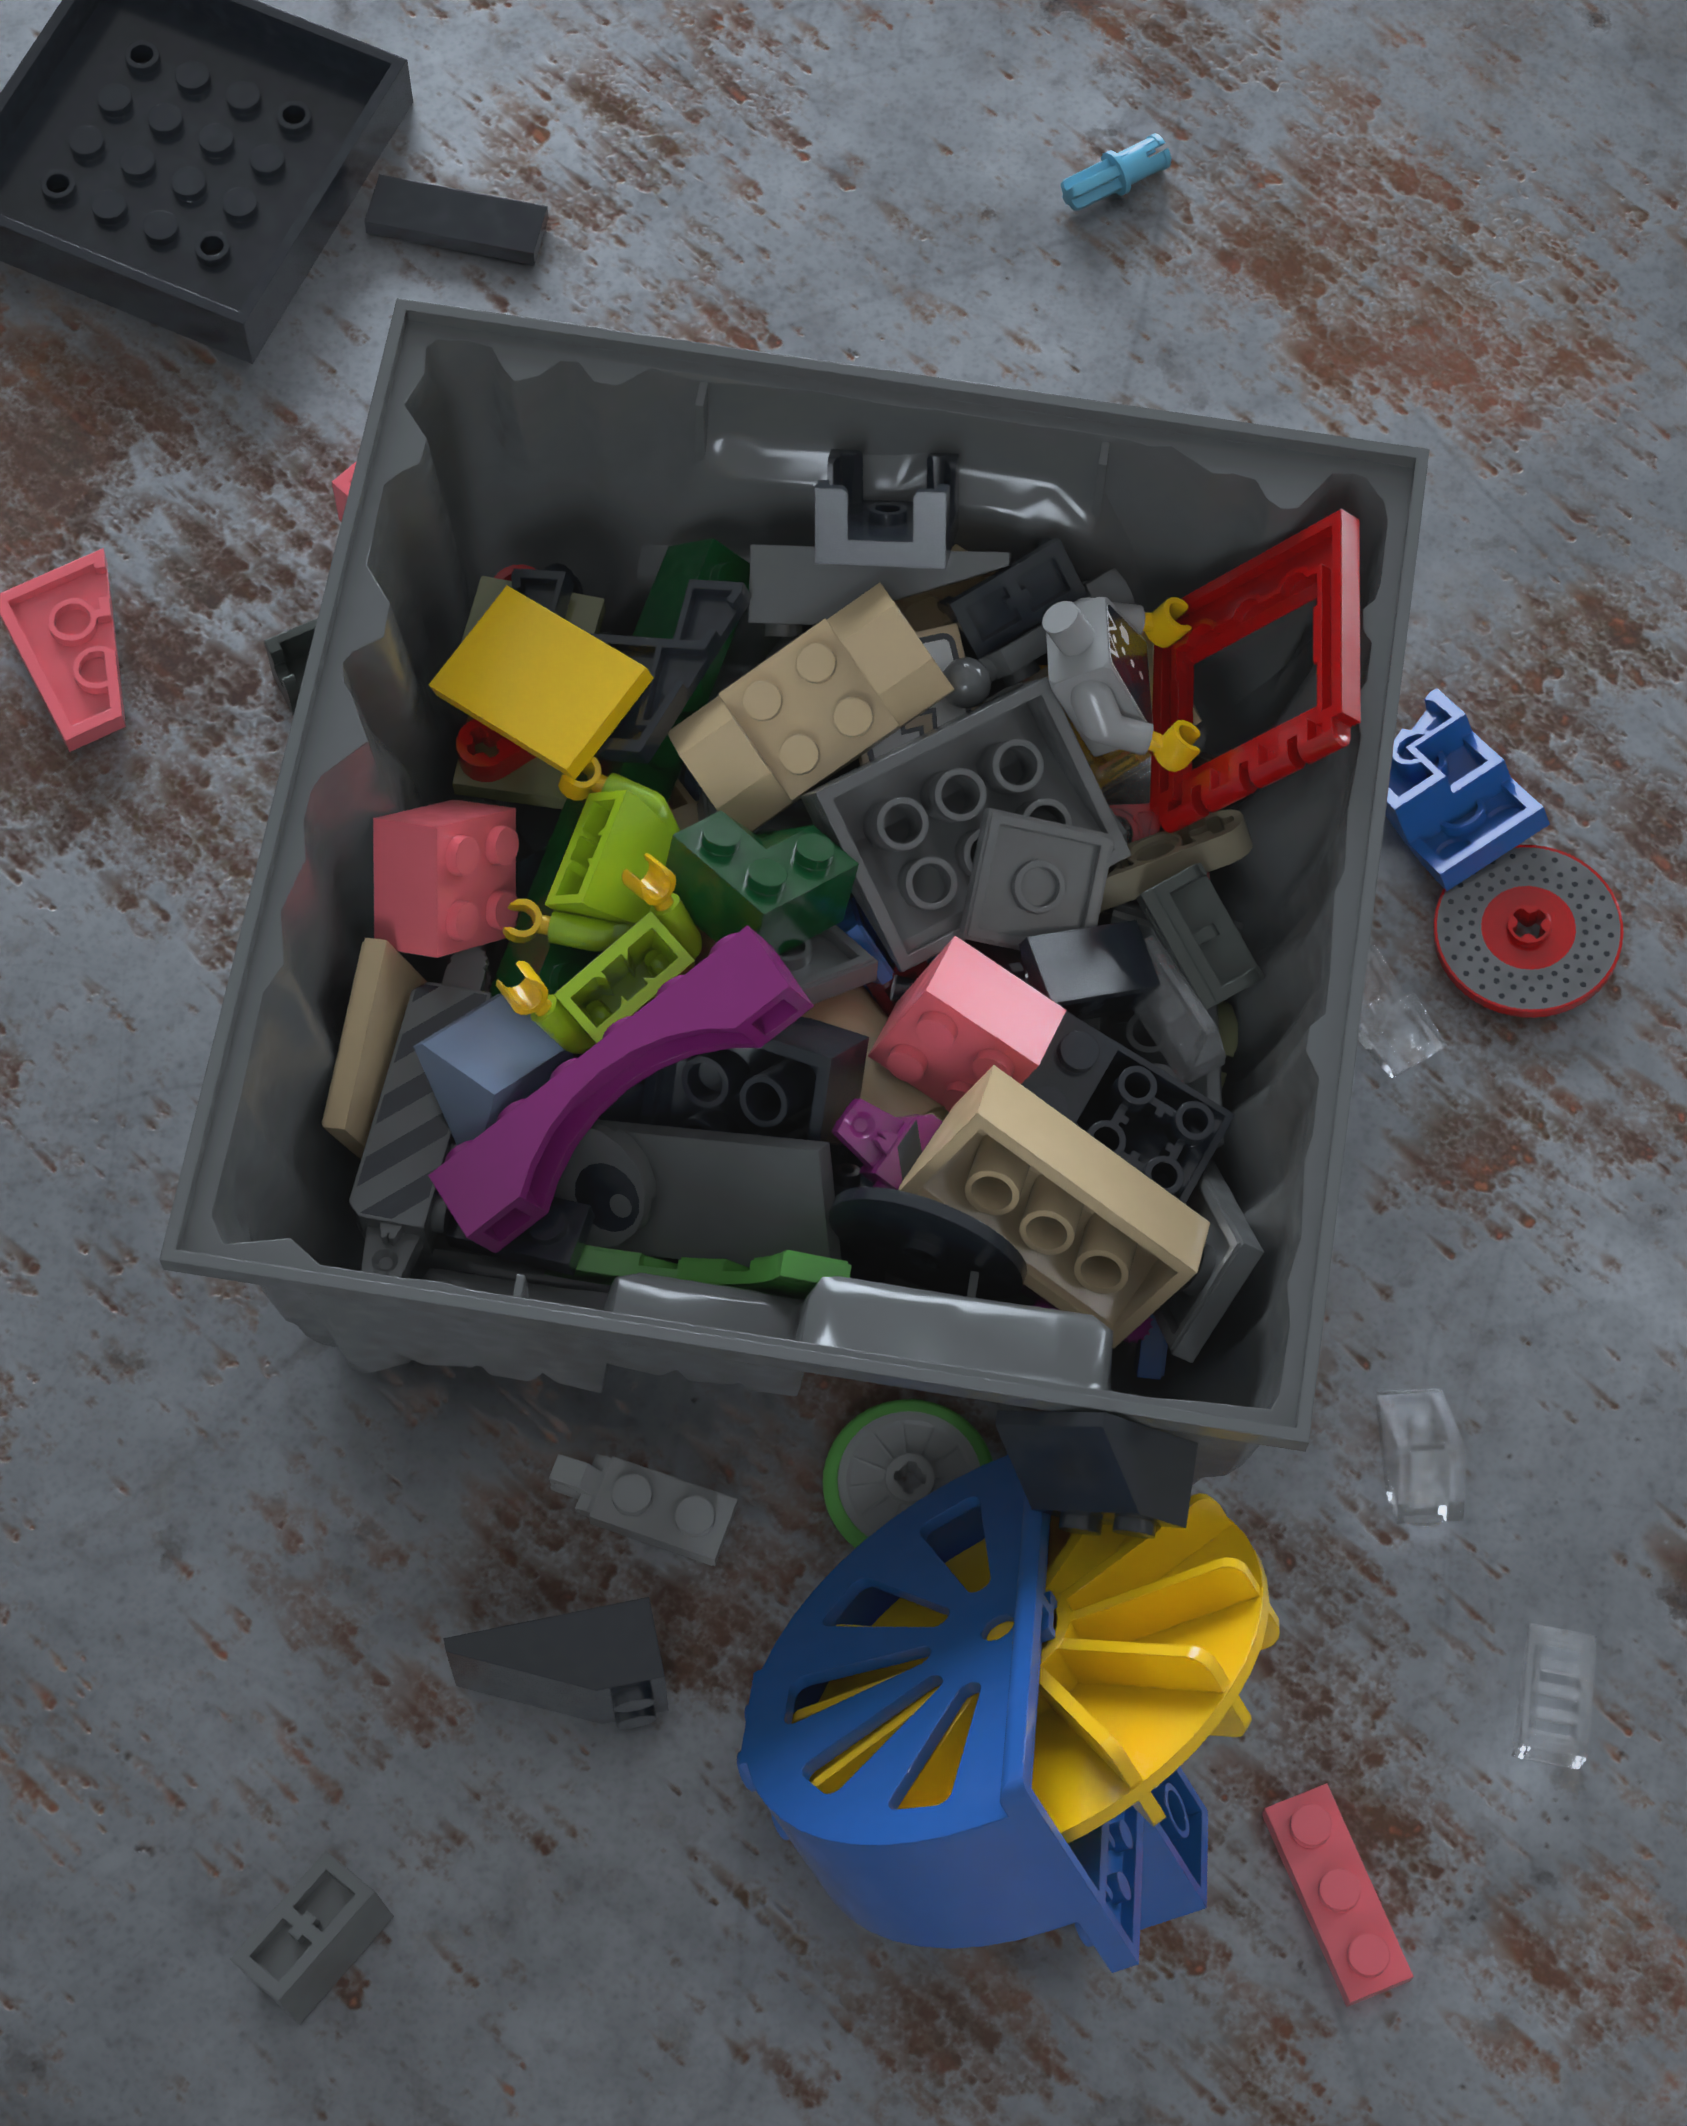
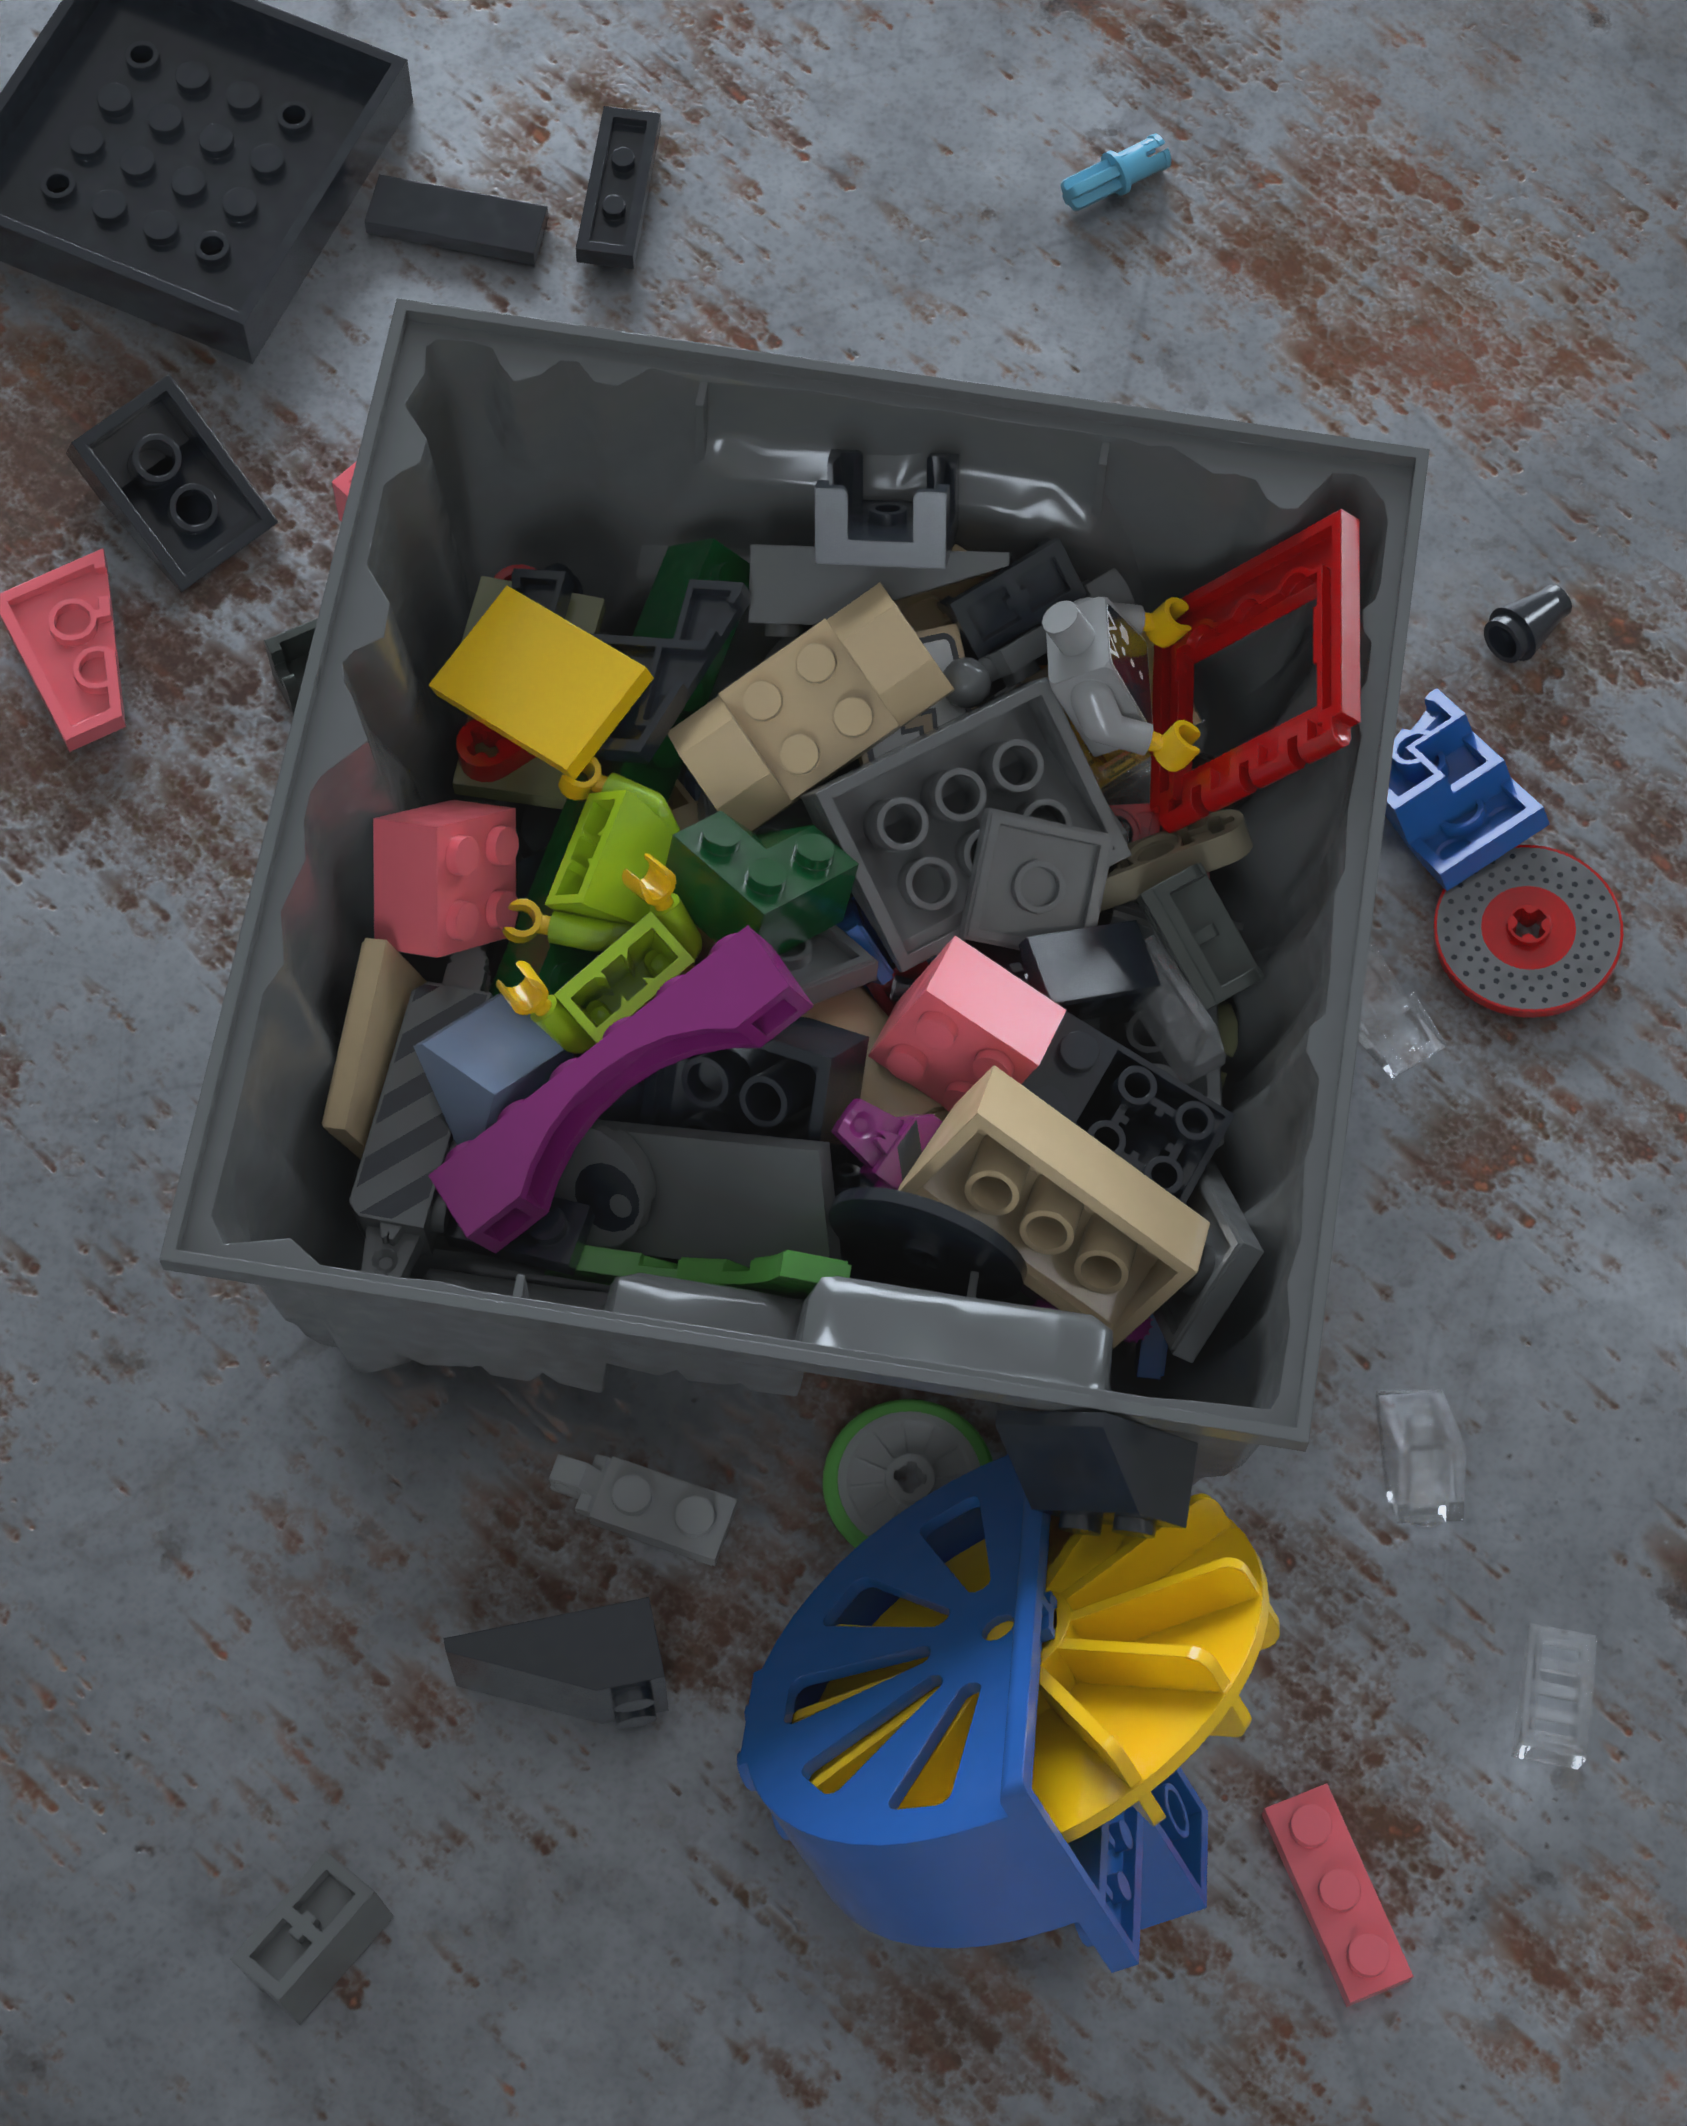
(171, 484): none -> black slope
(618, 187): none -> black plate
(1524, 625): none -> black cone

